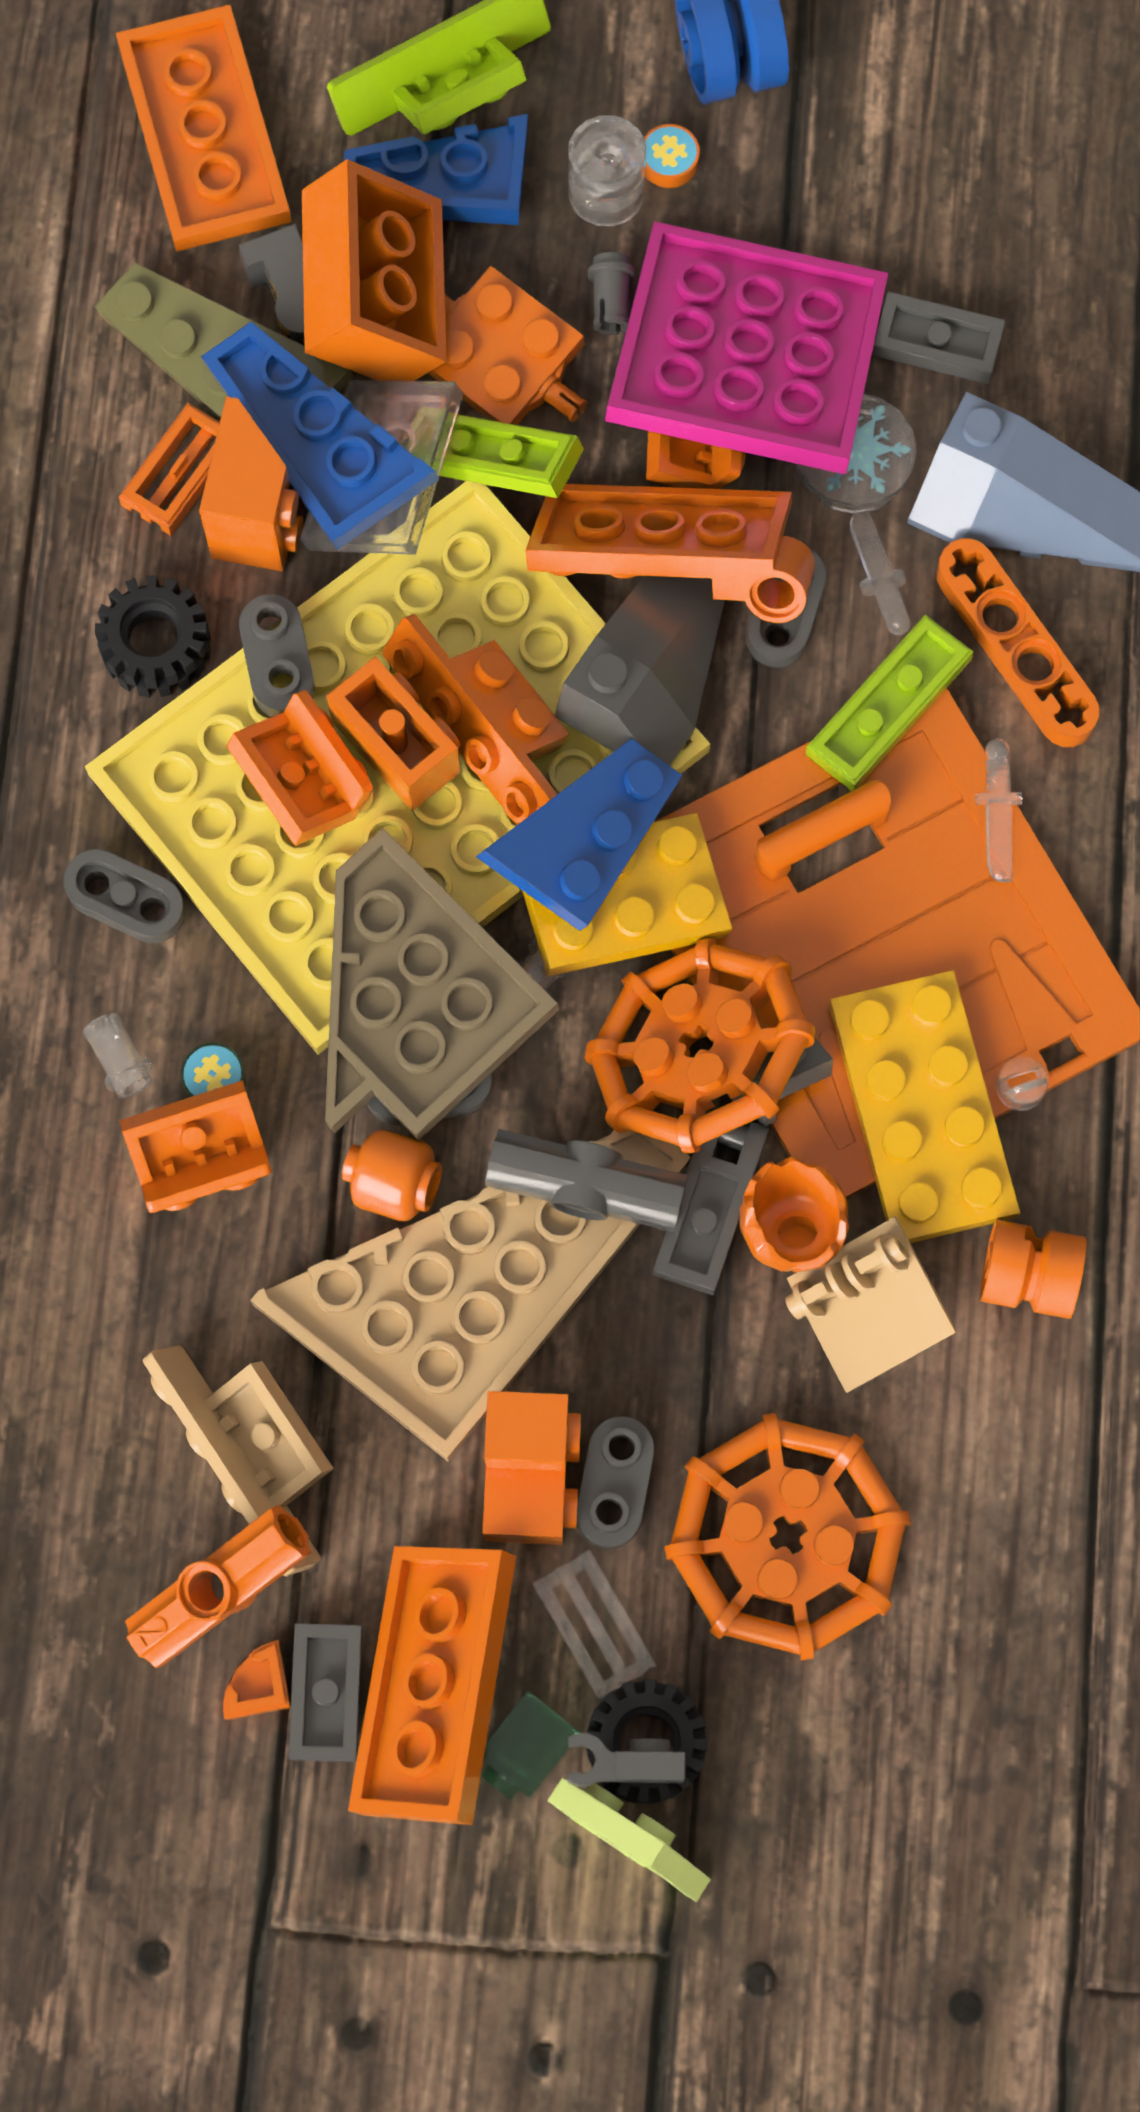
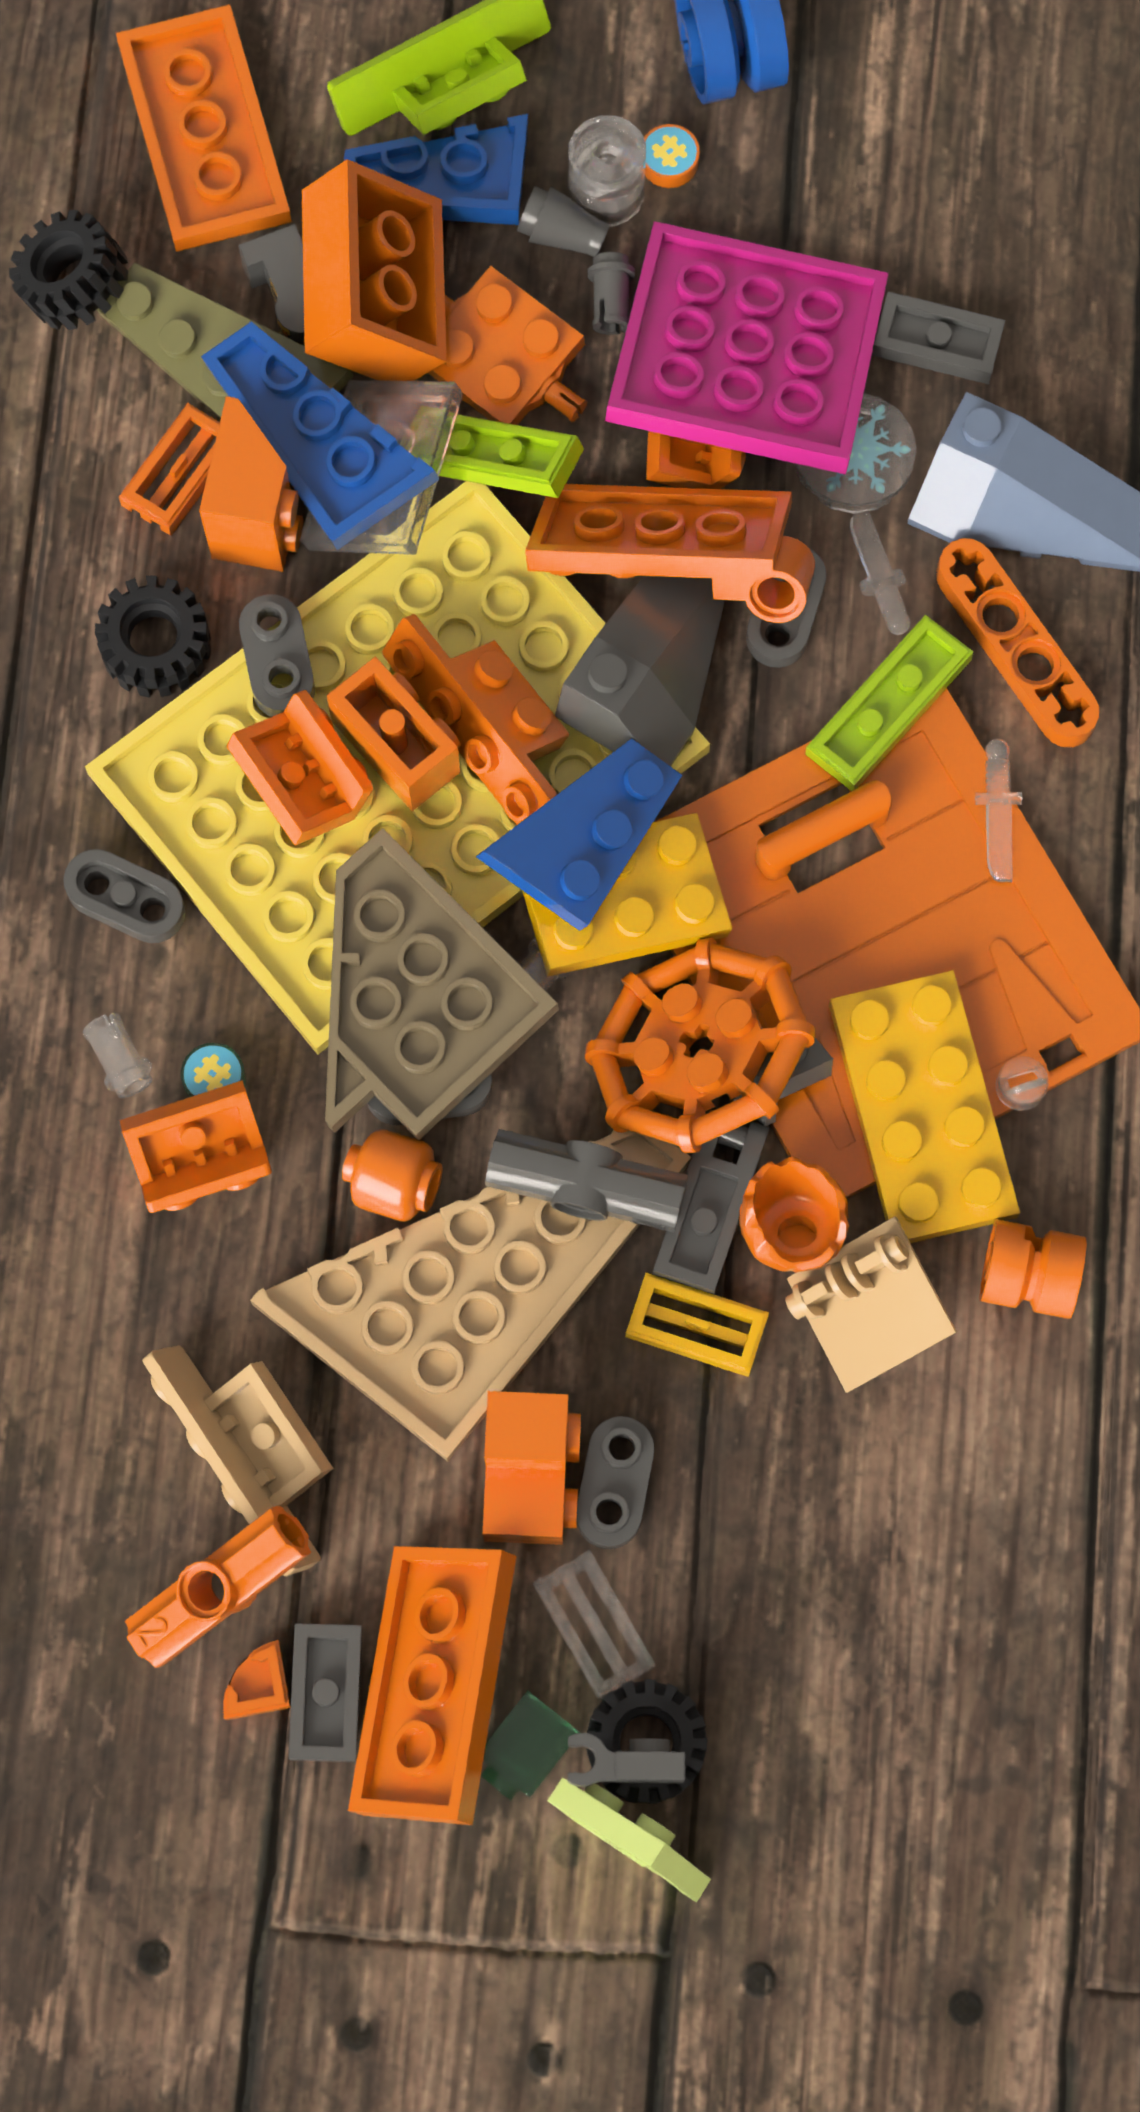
(51, 253): none -> black tyre
(561, 223): none -> dark grey cone
(691, 1349): none -> yellow tile
(779, 1573): orange plate -> none

